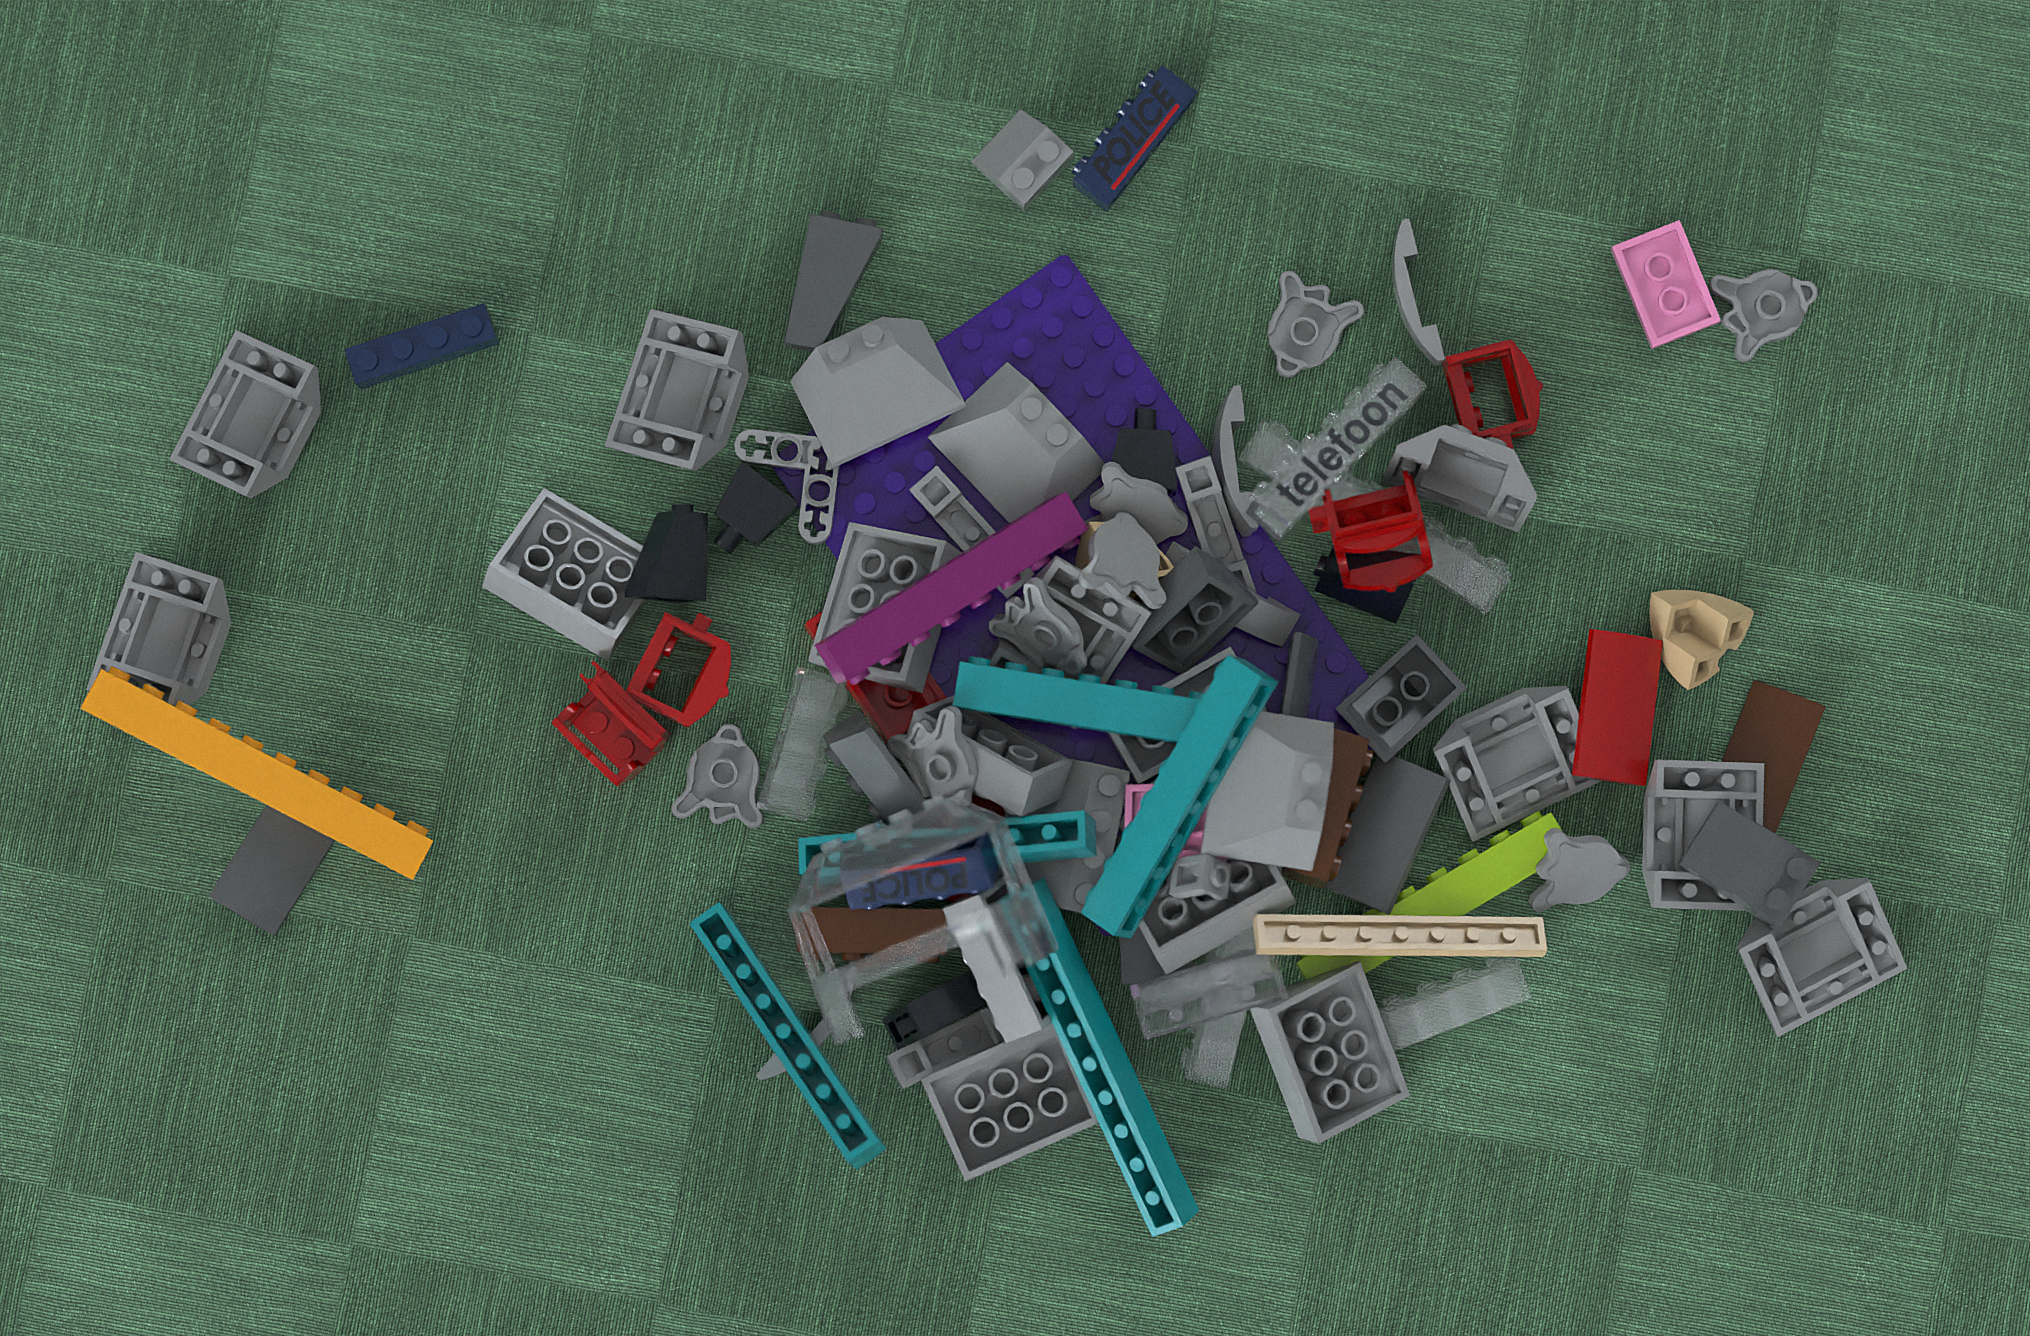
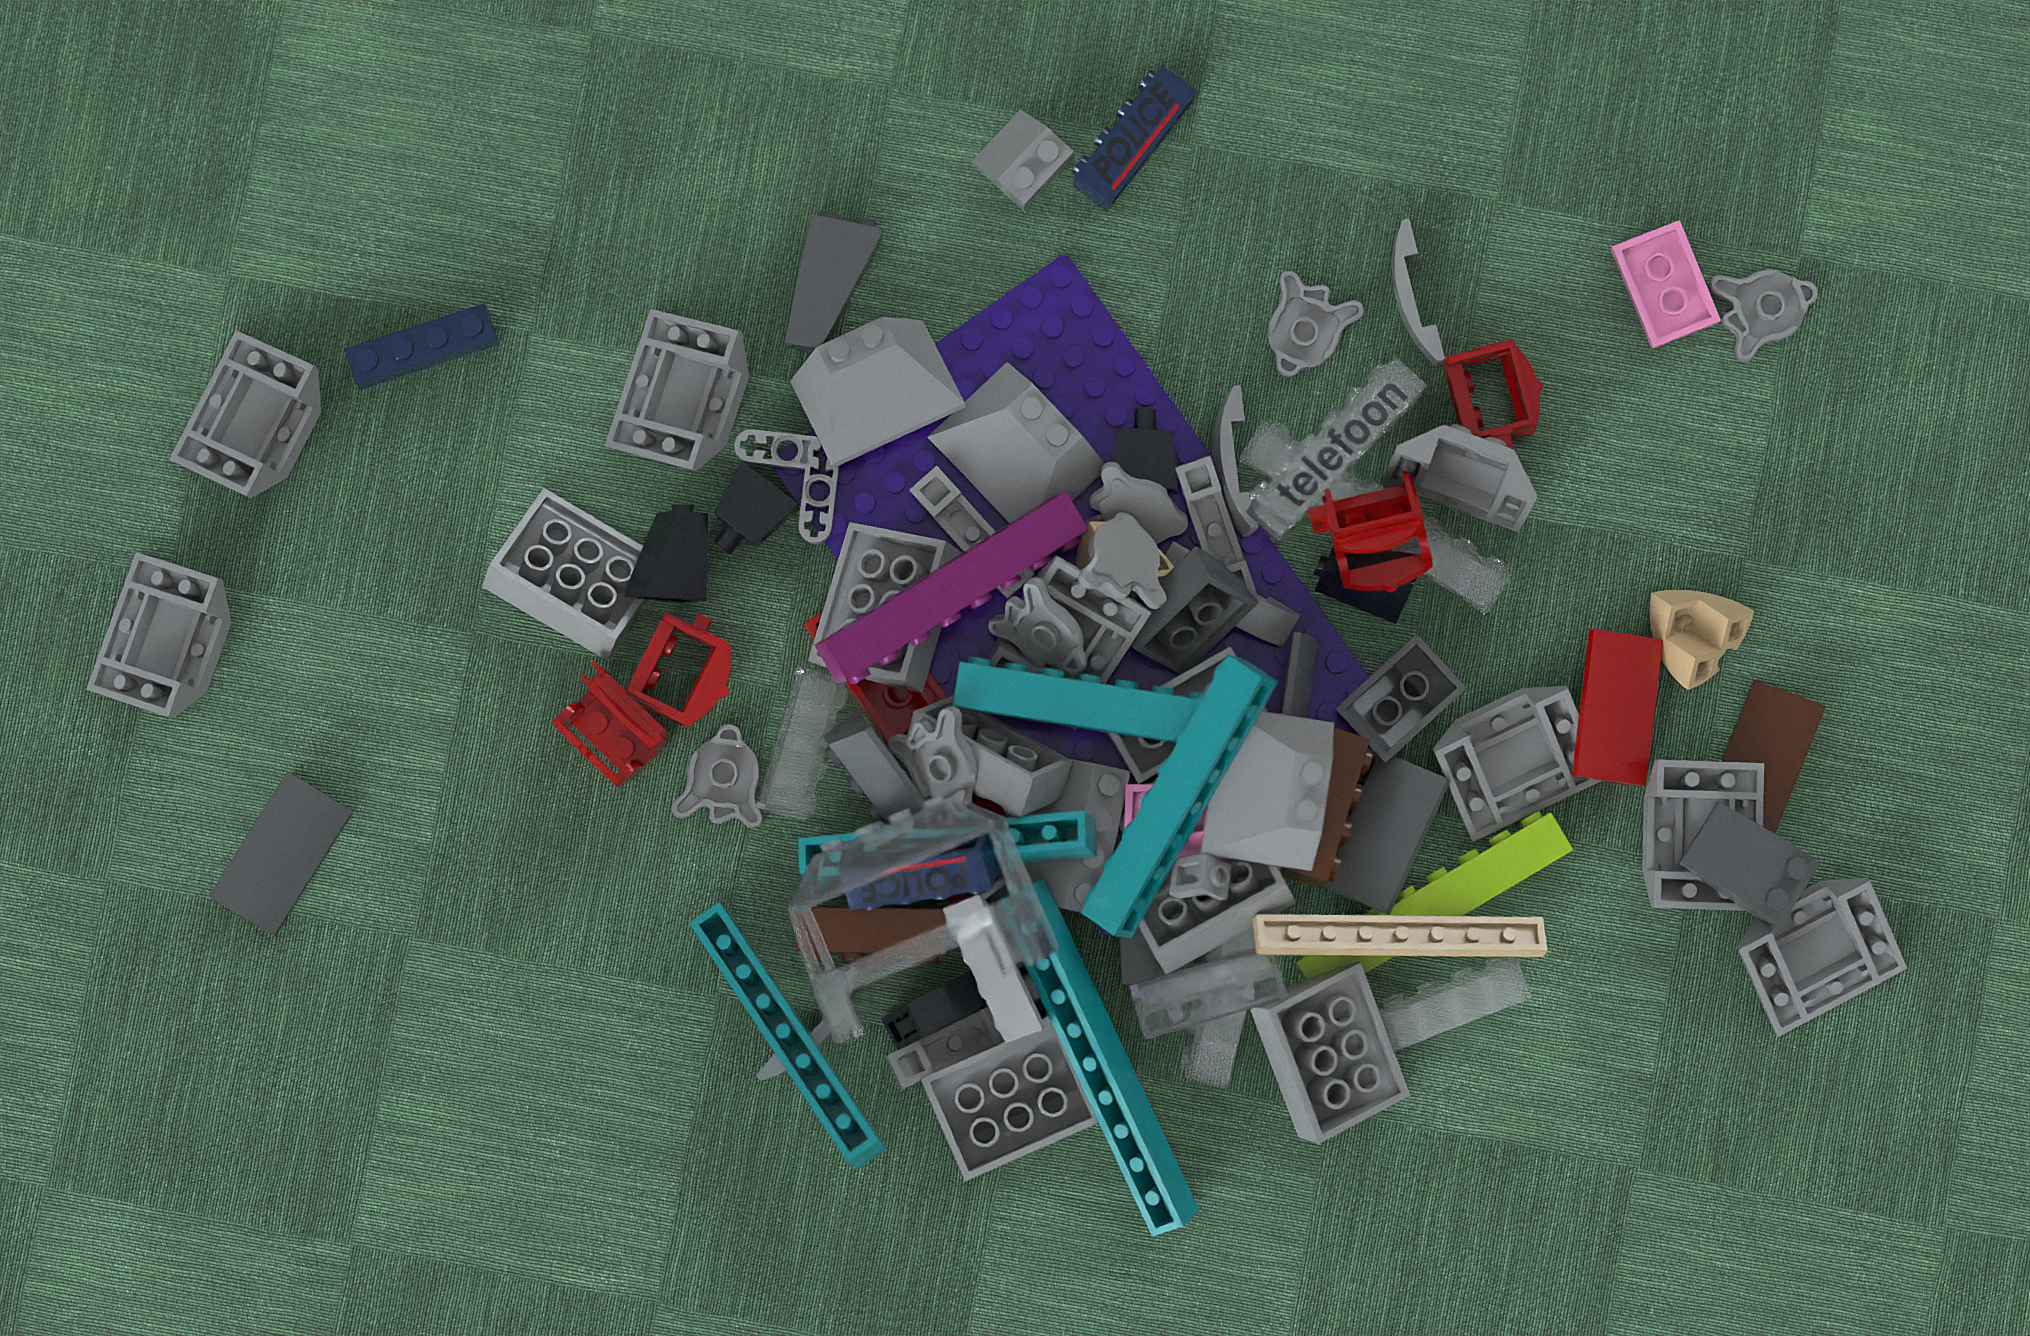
(257, 773): light orange brick -> none
(1576, 870): light grey tile -> none

